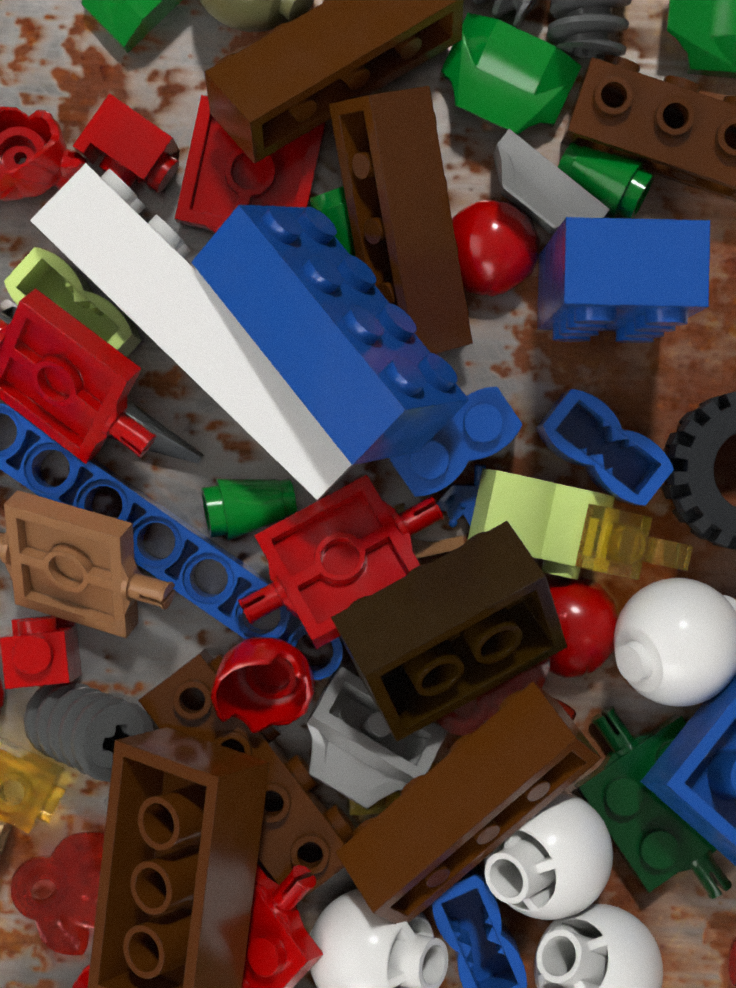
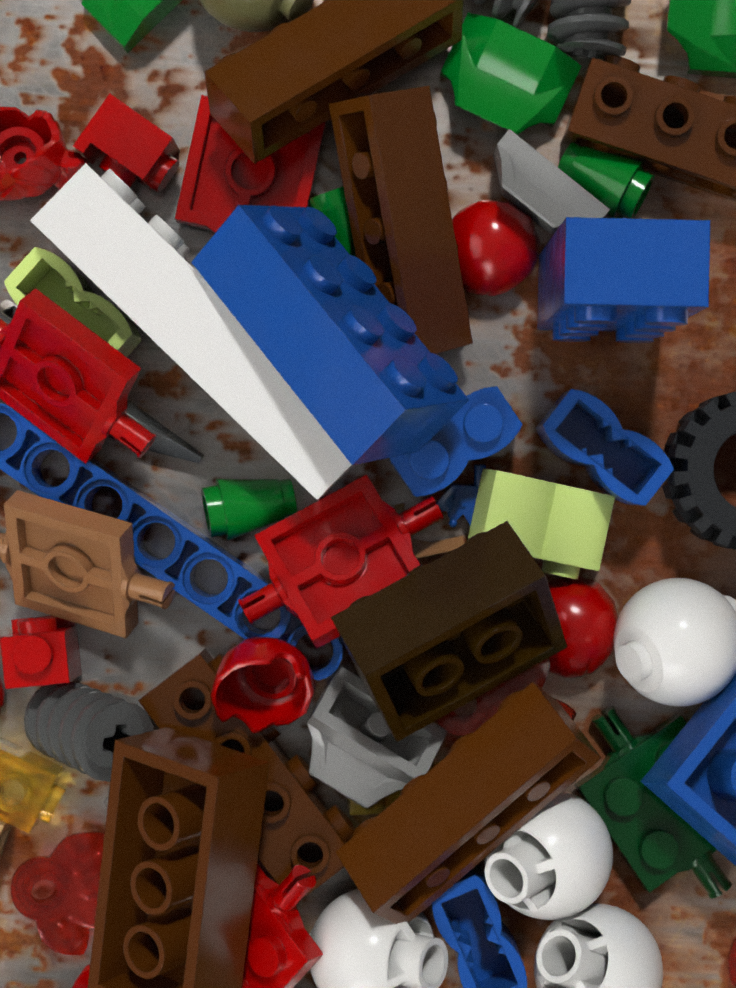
(619, 544): clear yellow plate -> none

